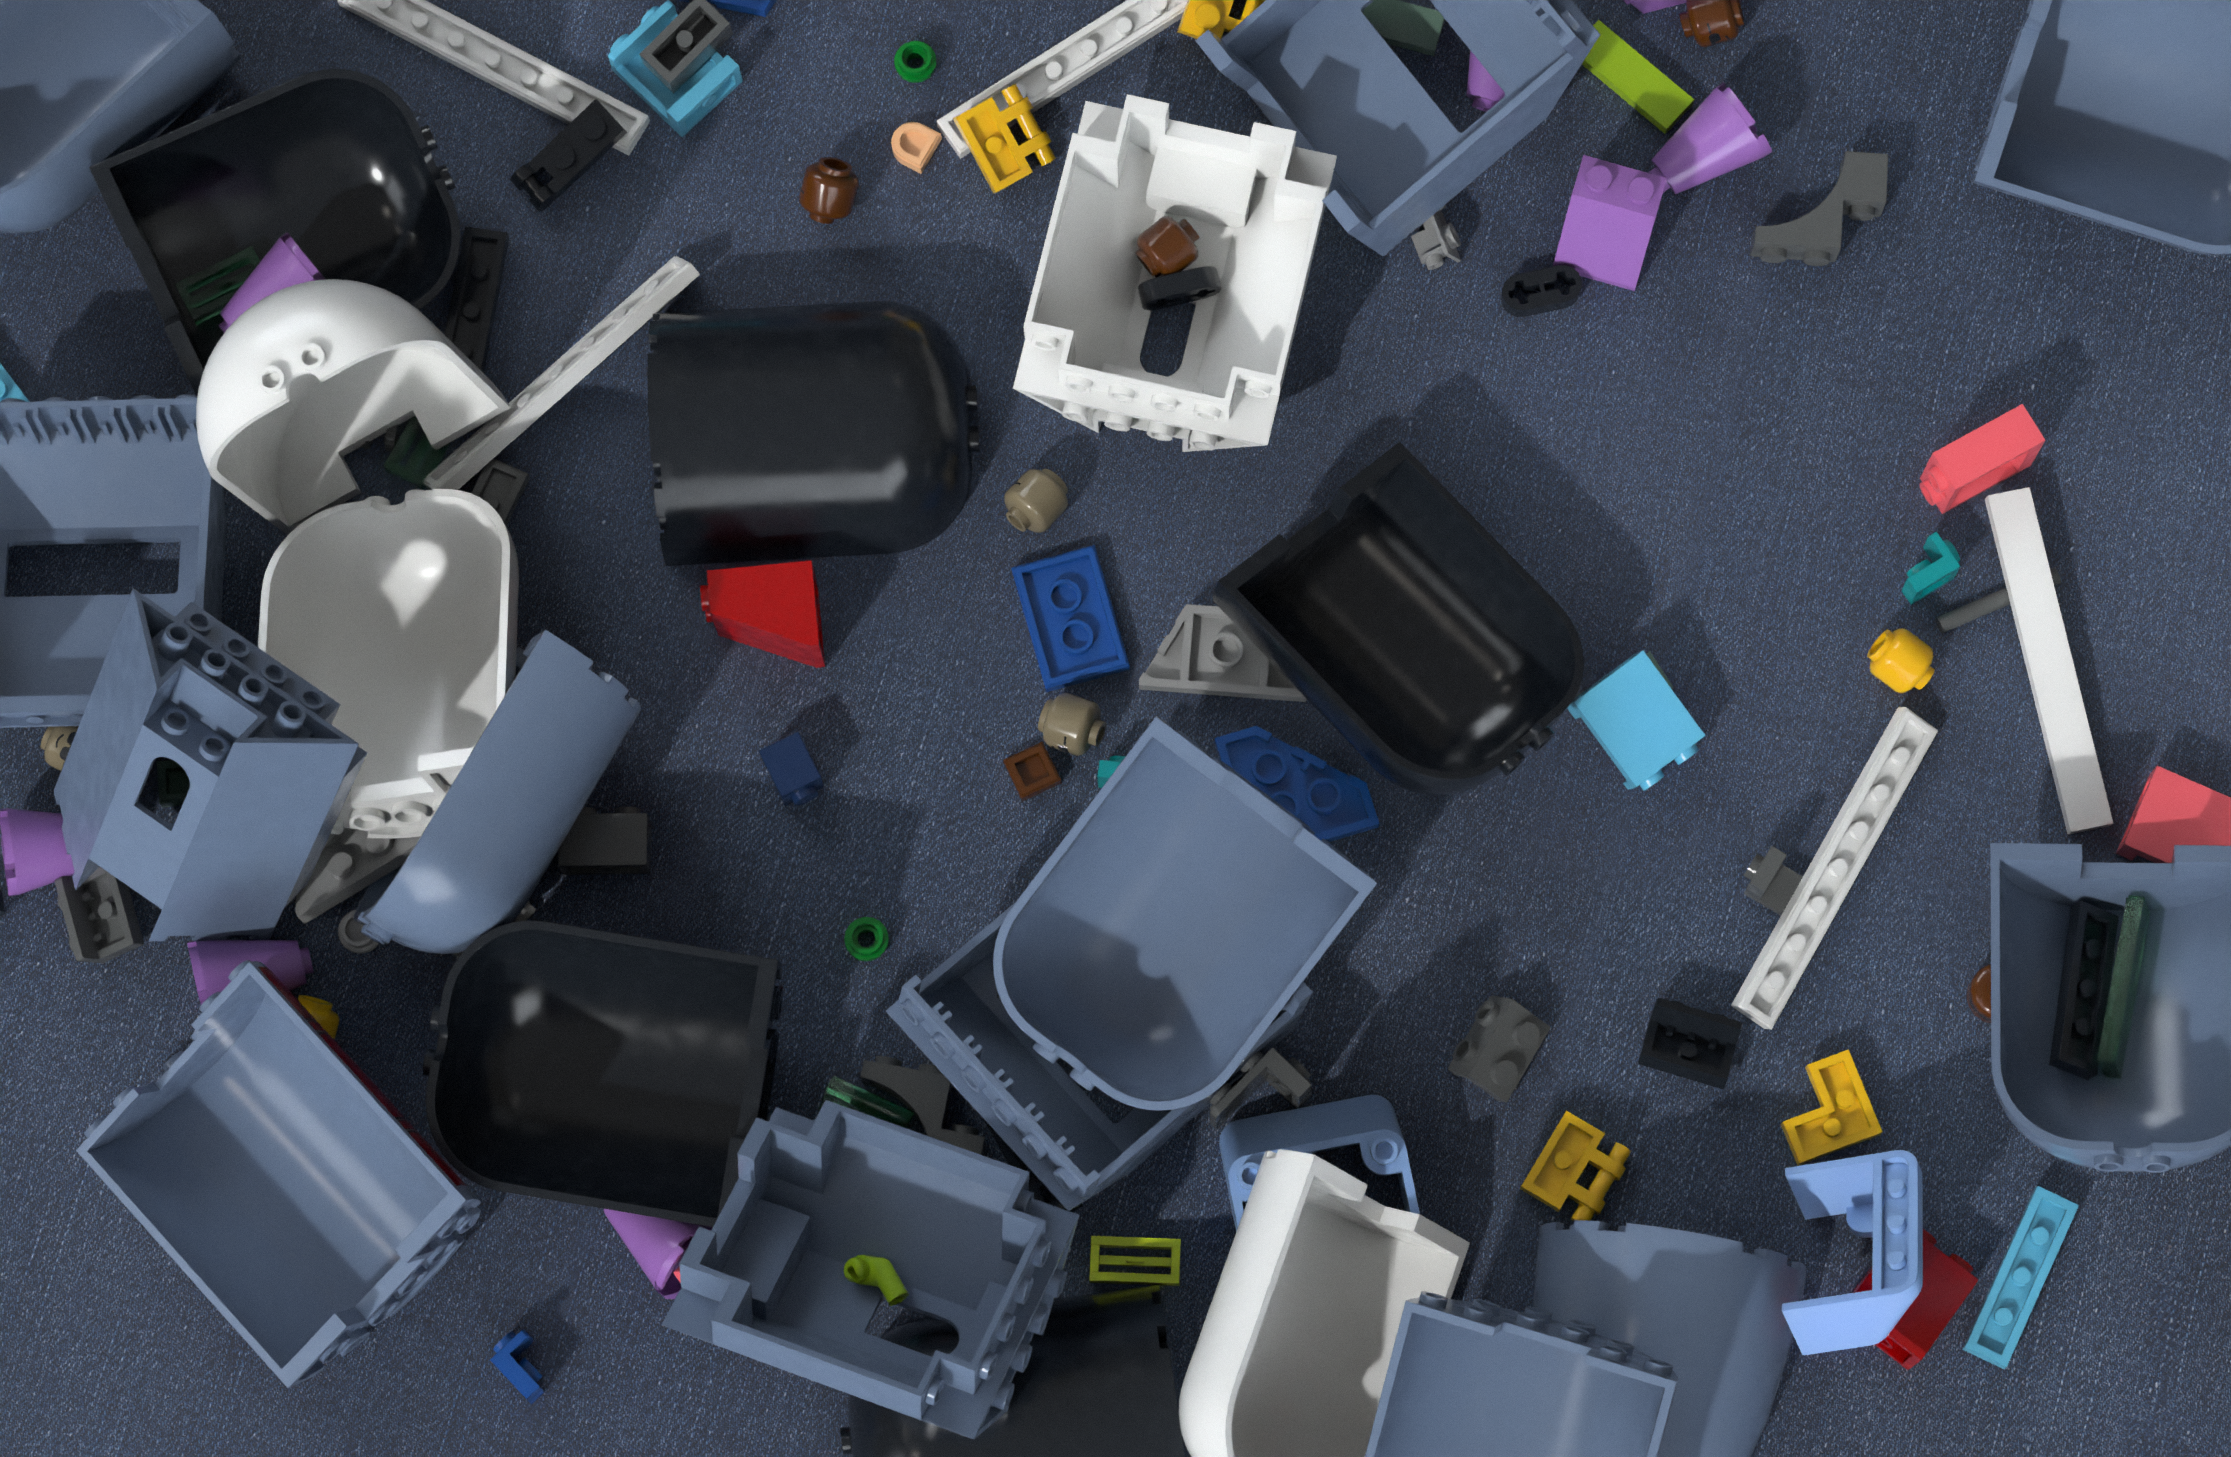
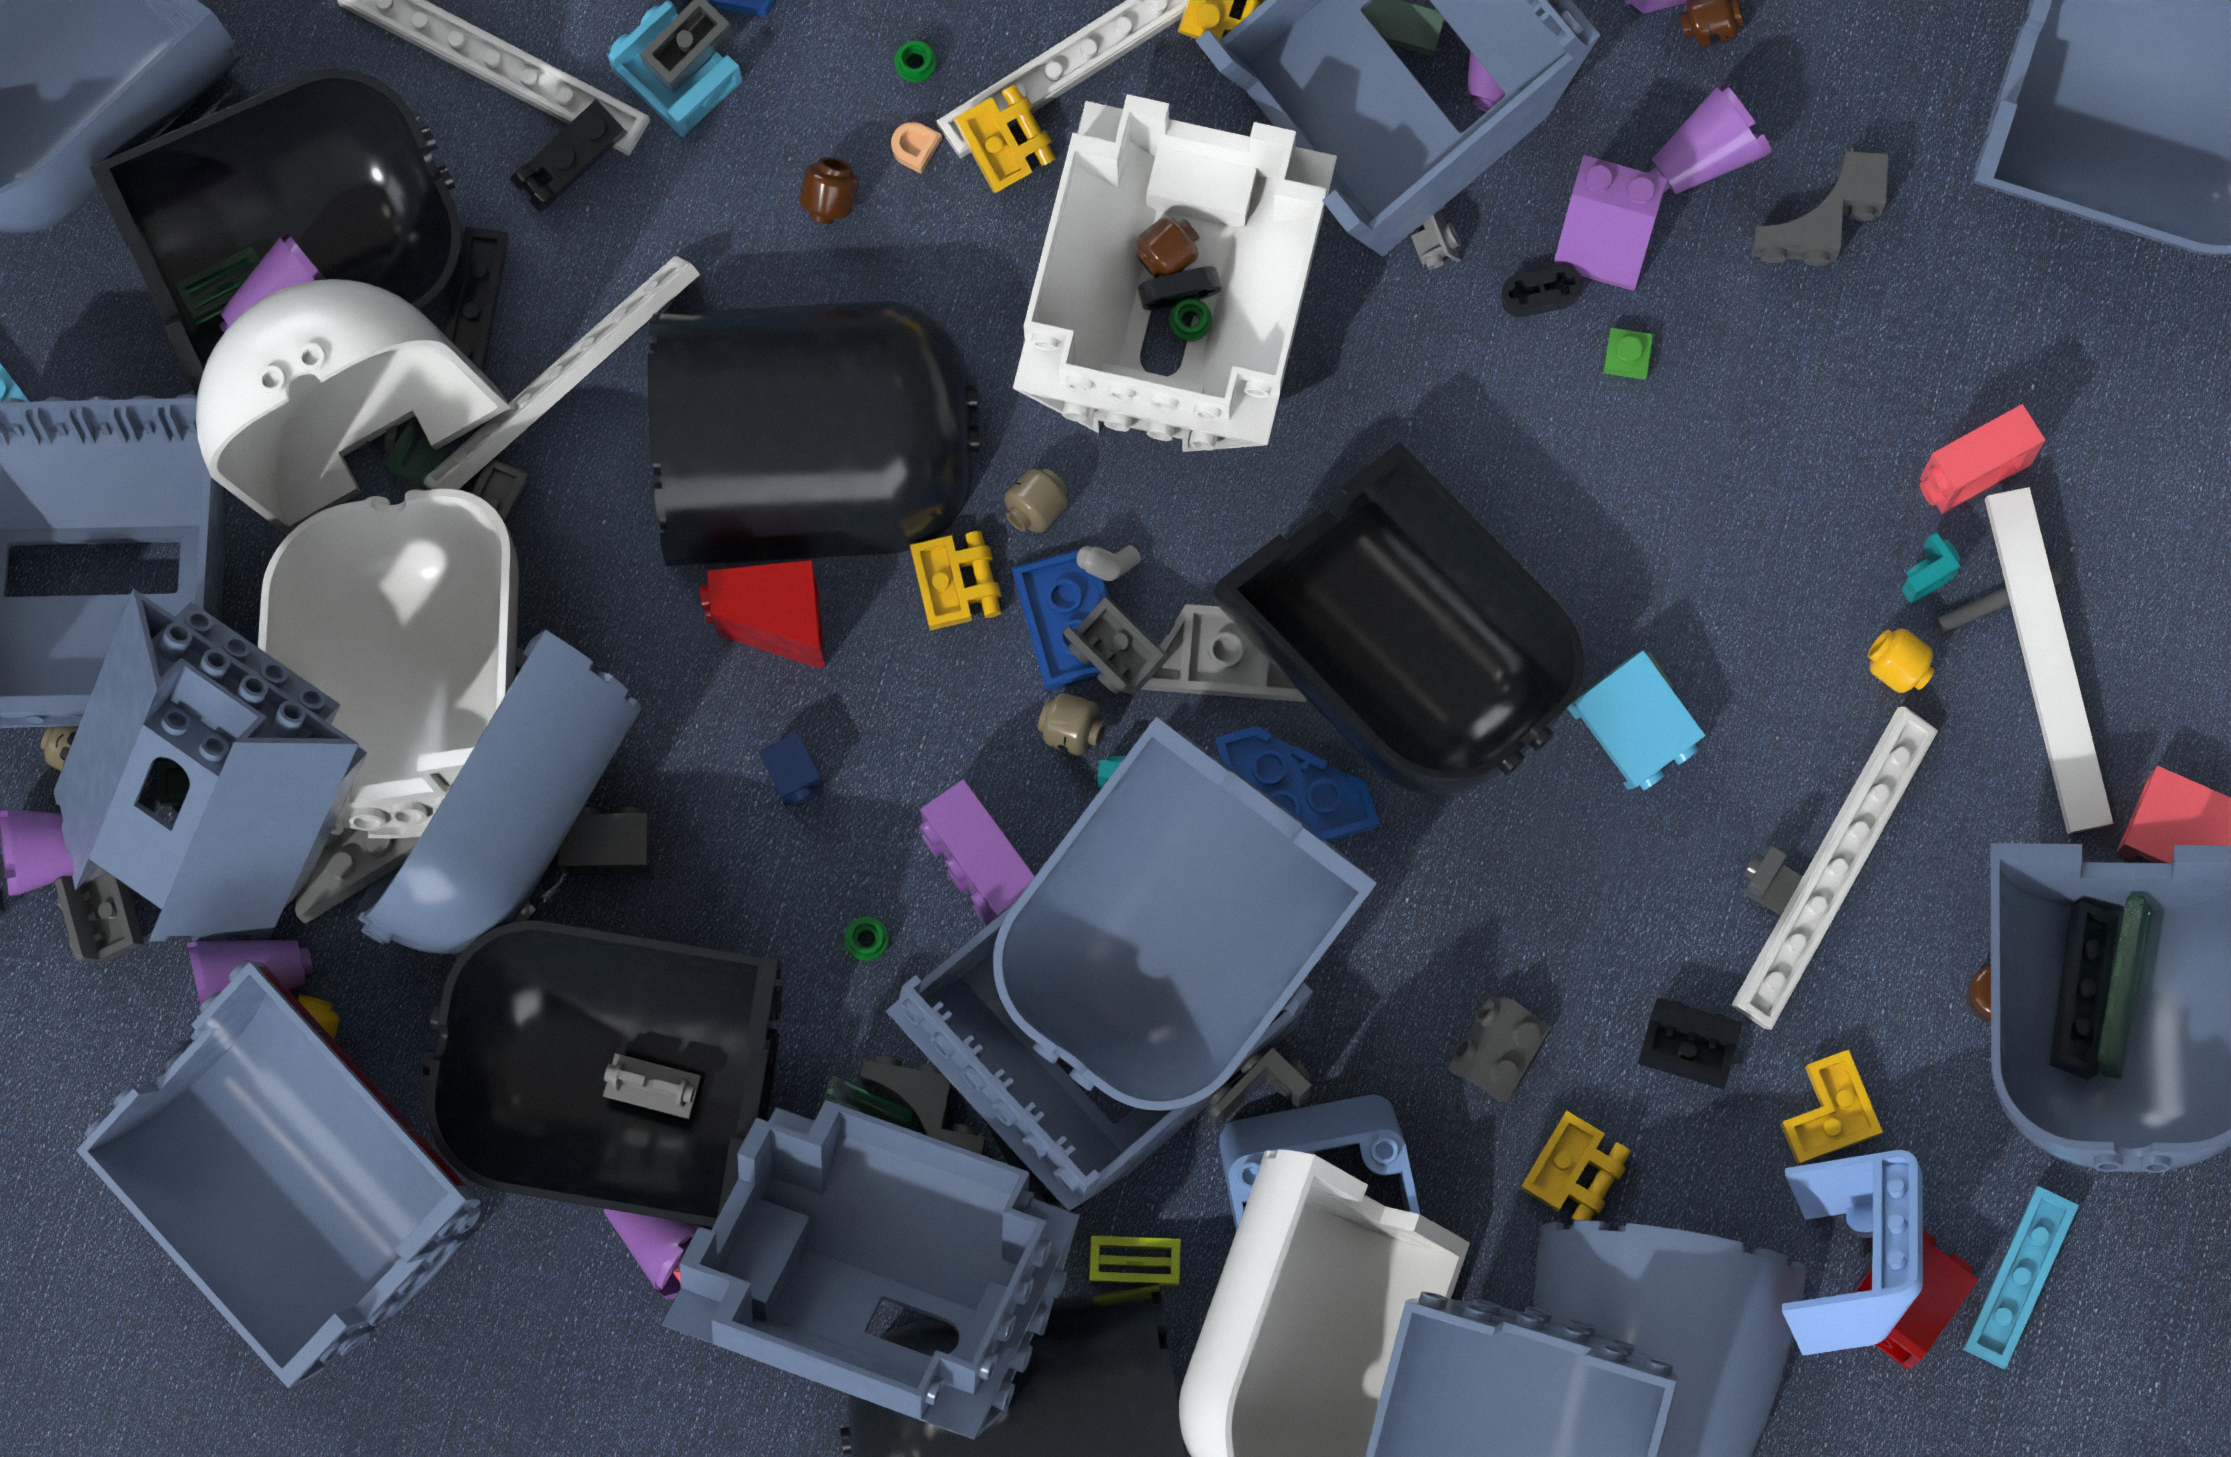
(352, 938): light grey plate -> none
(521, 1374): blue bracket -> none
(651, 1085): none -> light grey hinge
(878, 1273): lime arm -> none
(942, 584): none -> yellow plate
(975, 851): none -> medium lavender brick
(1032, 771): reddish brown tile -> none
(1106, 564): none -> light grey arm
(1116, 648): none -> dark grey bracket
(1190, 307): none -> green plate
(1628, 353): none -> bright green plate
(1636, 80): lime tile -> none

